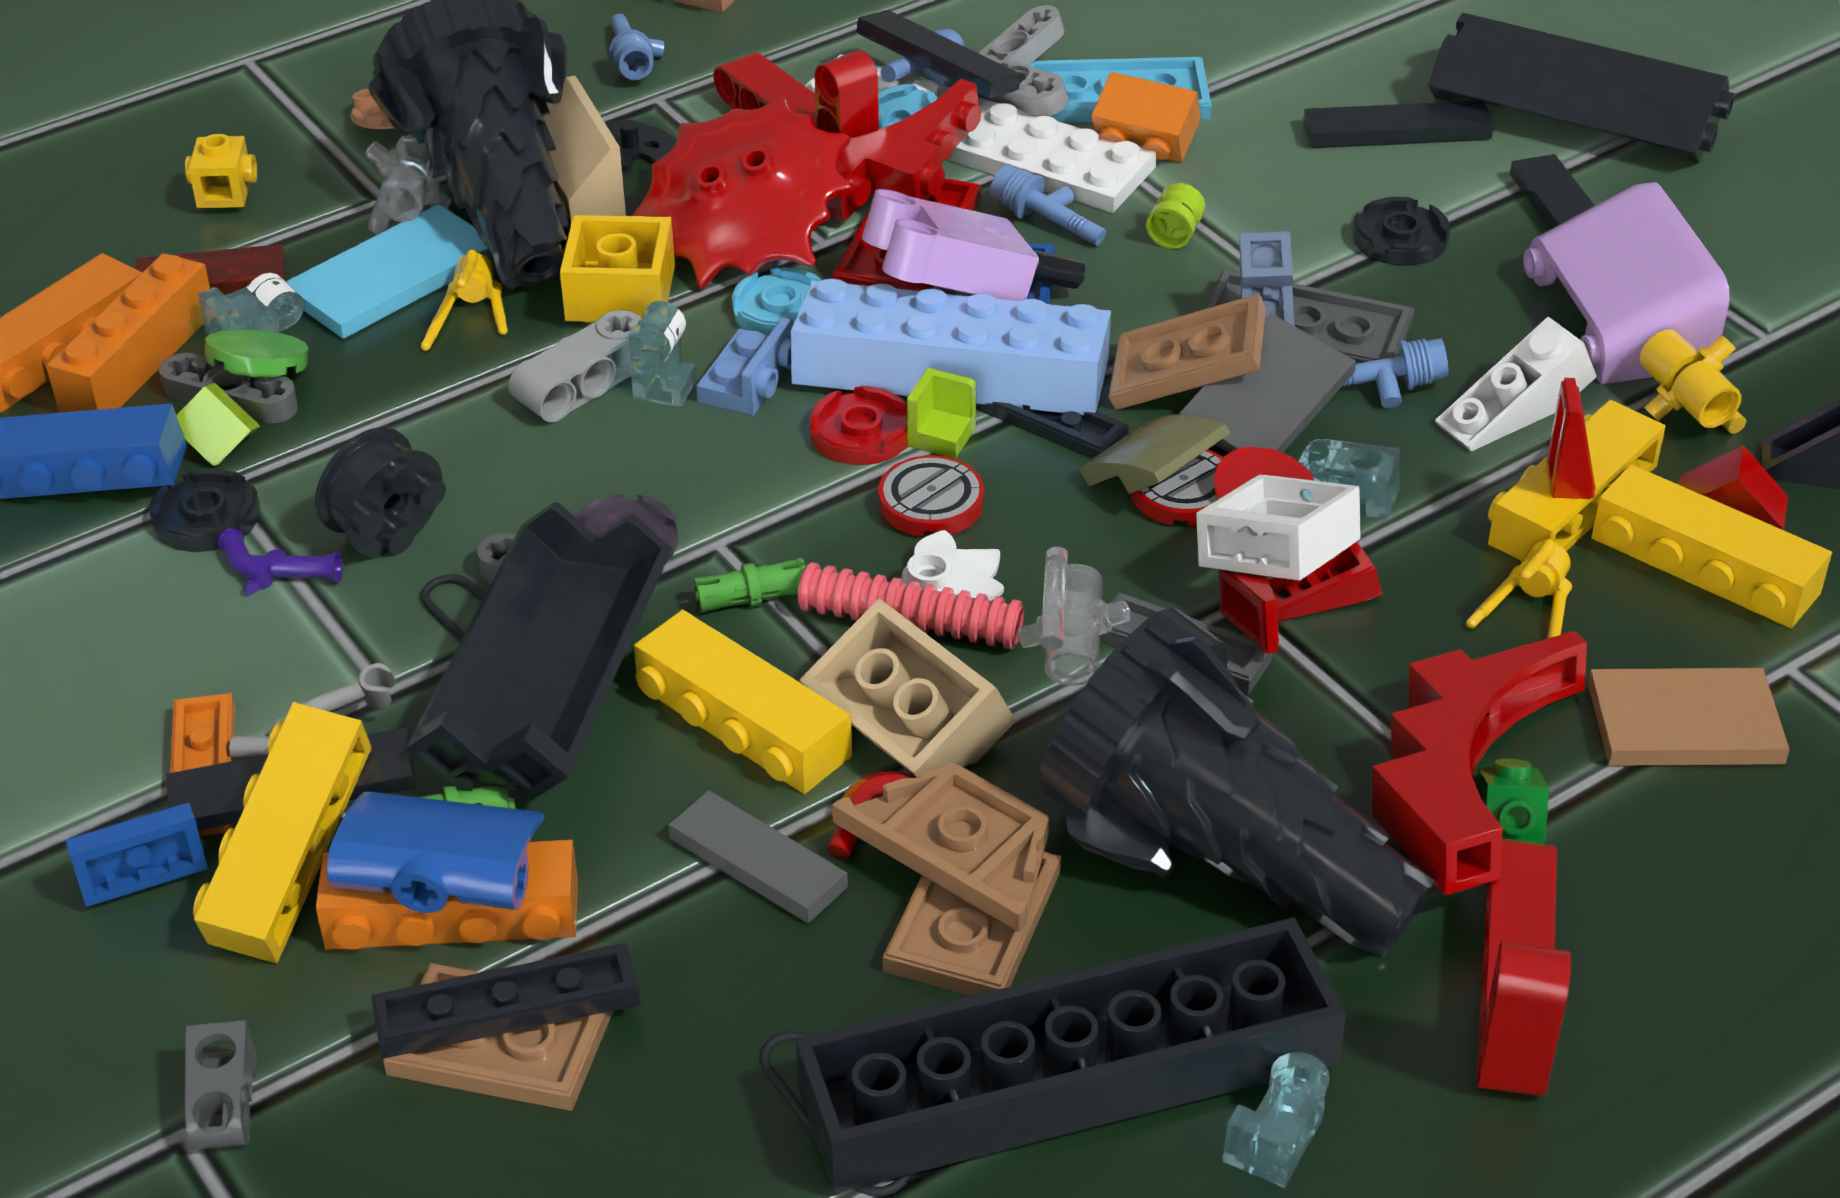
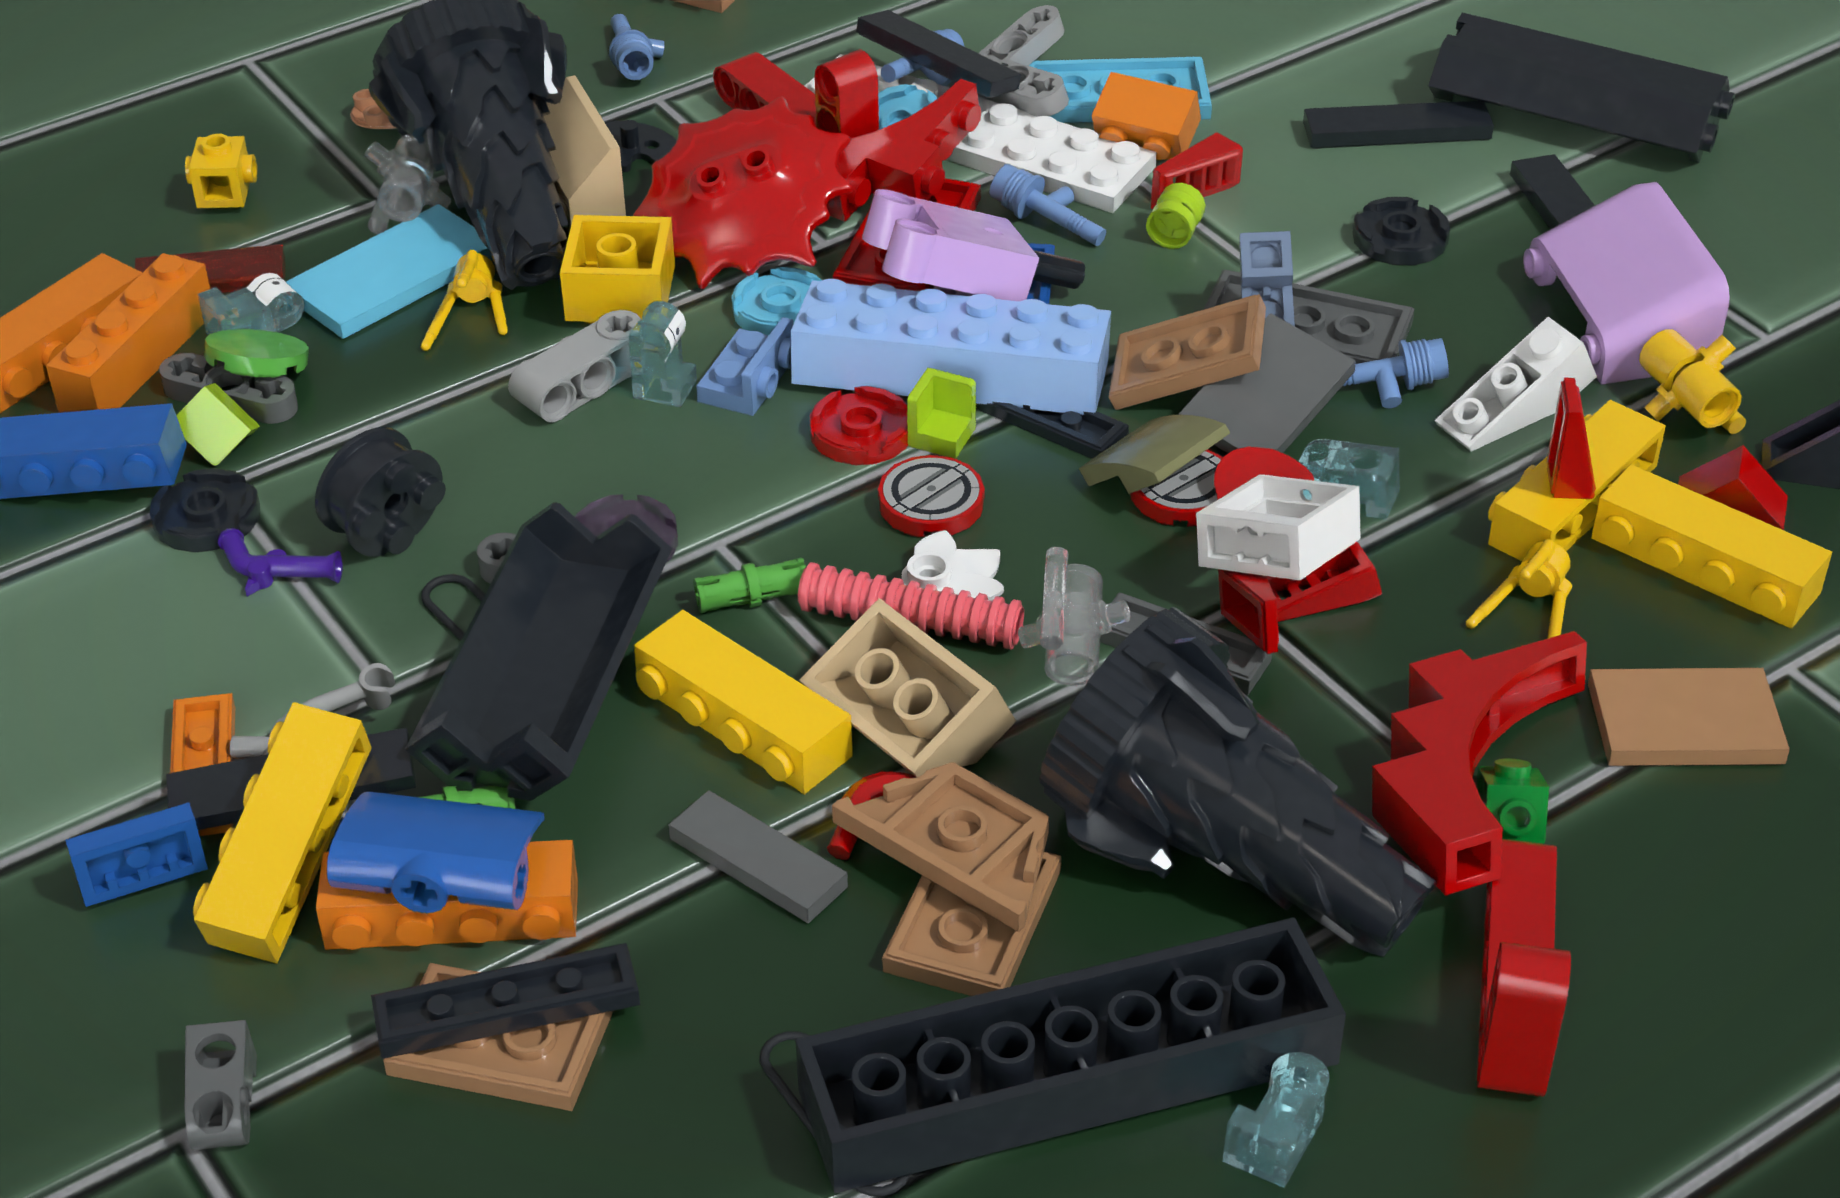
(1206, 166): none -> red slope

